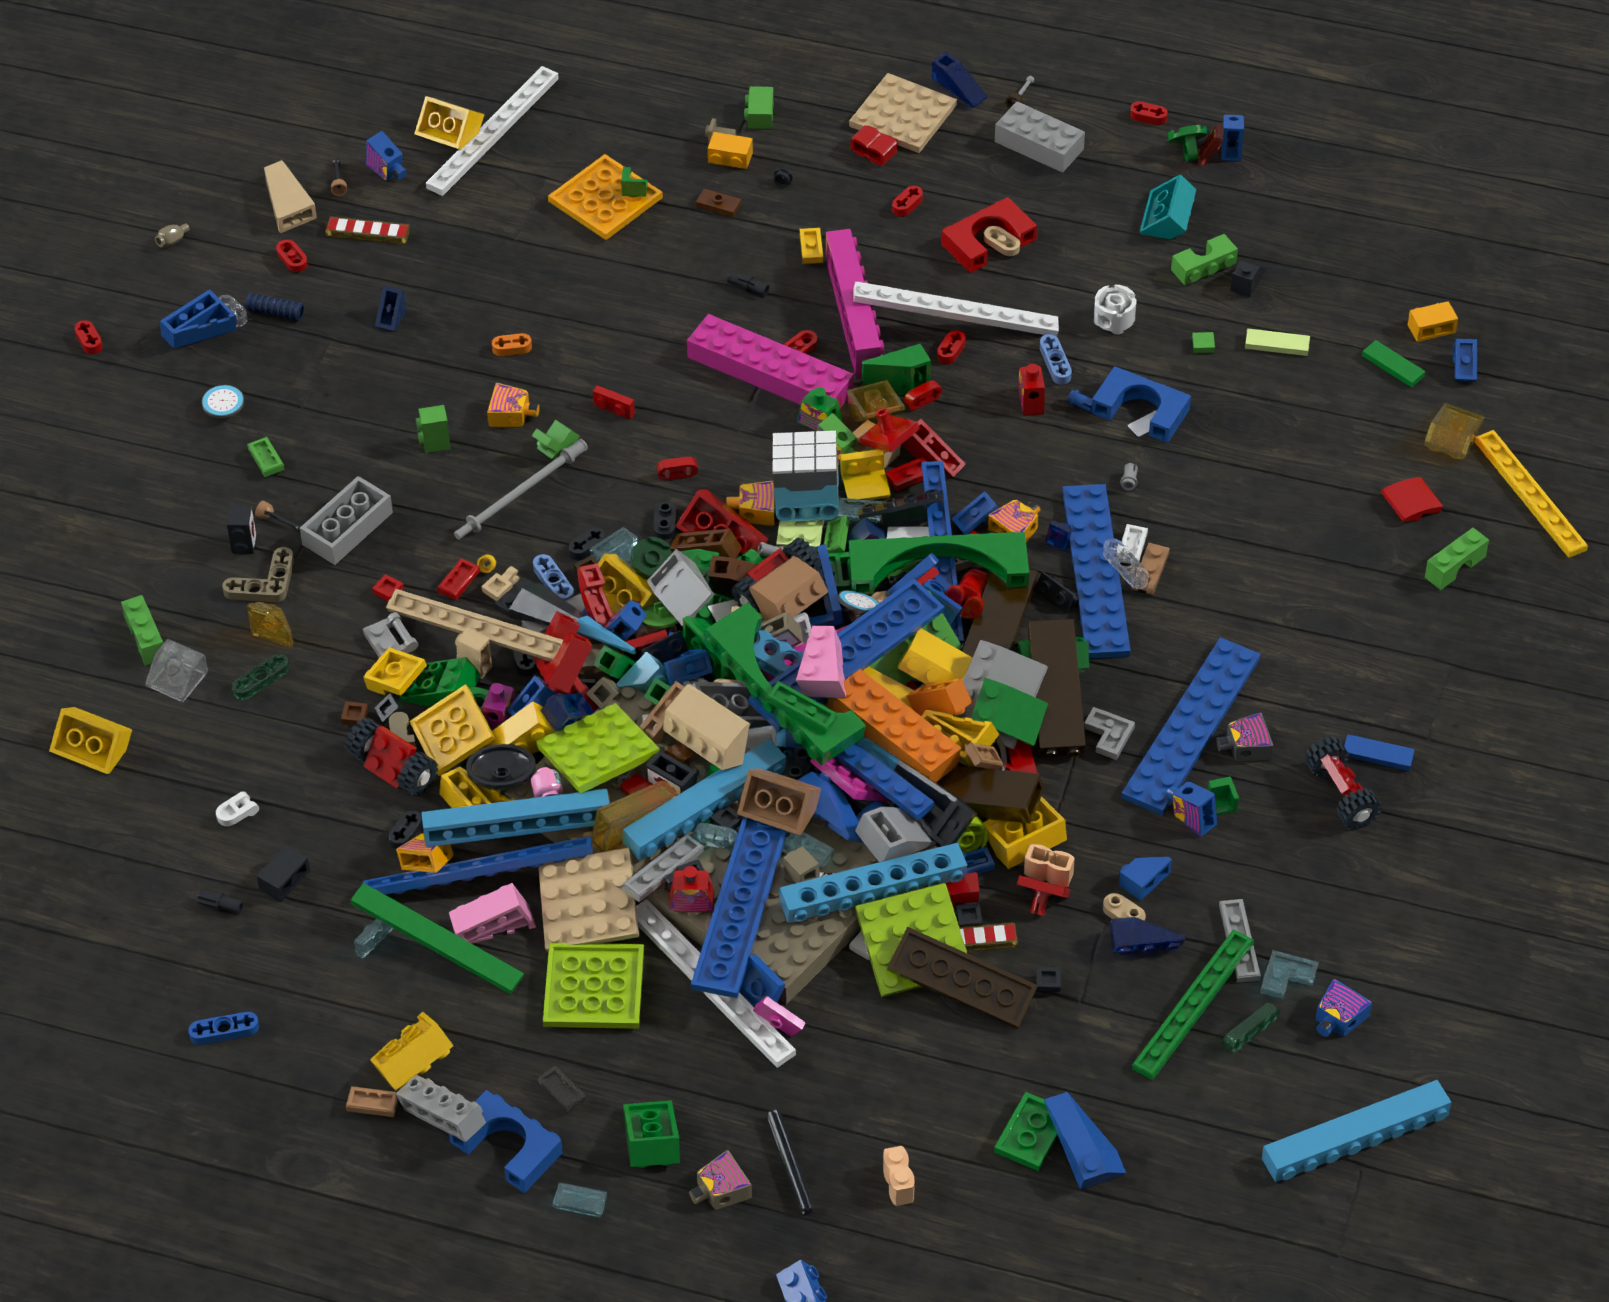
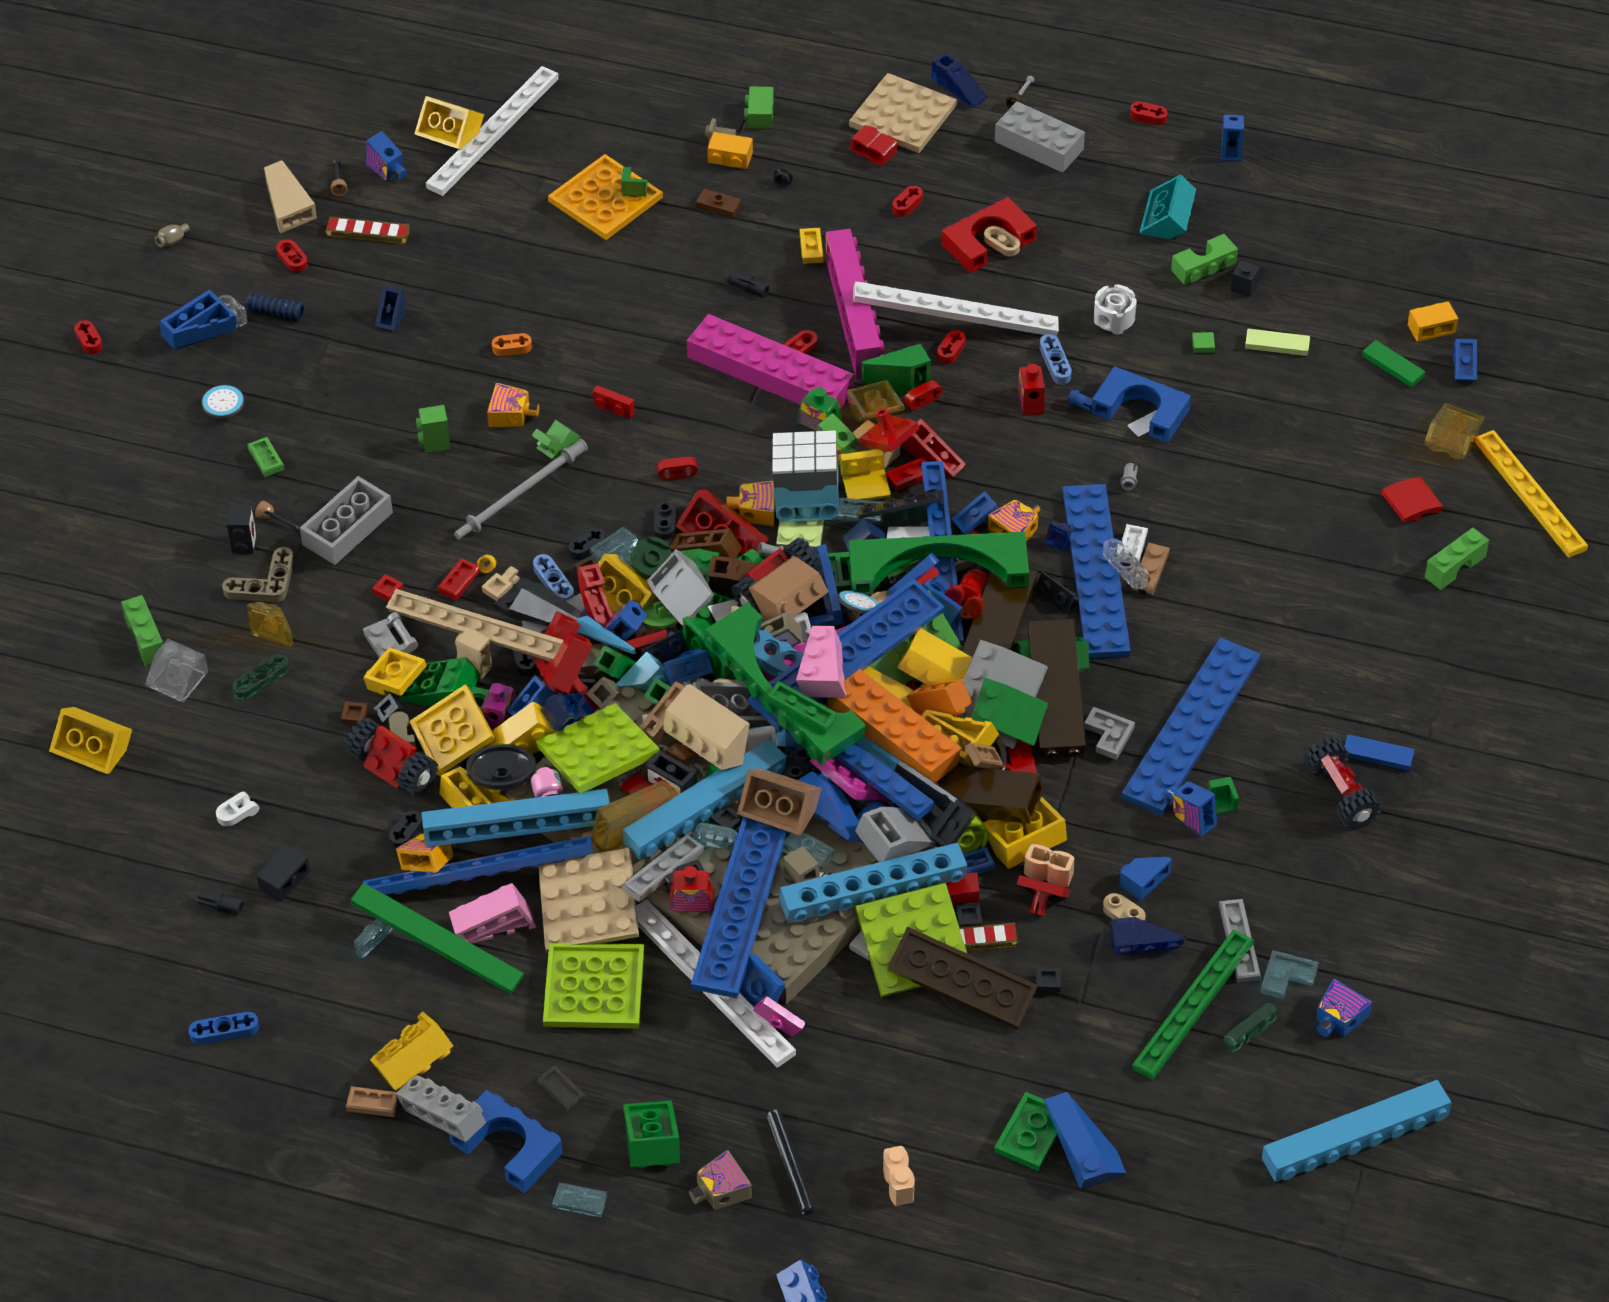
(837, 534): bright green plate -> none
(1188, 137): green tile -> none
(1210, 145): clear red plate -> none
(1247, 739): dark grey torso -> none

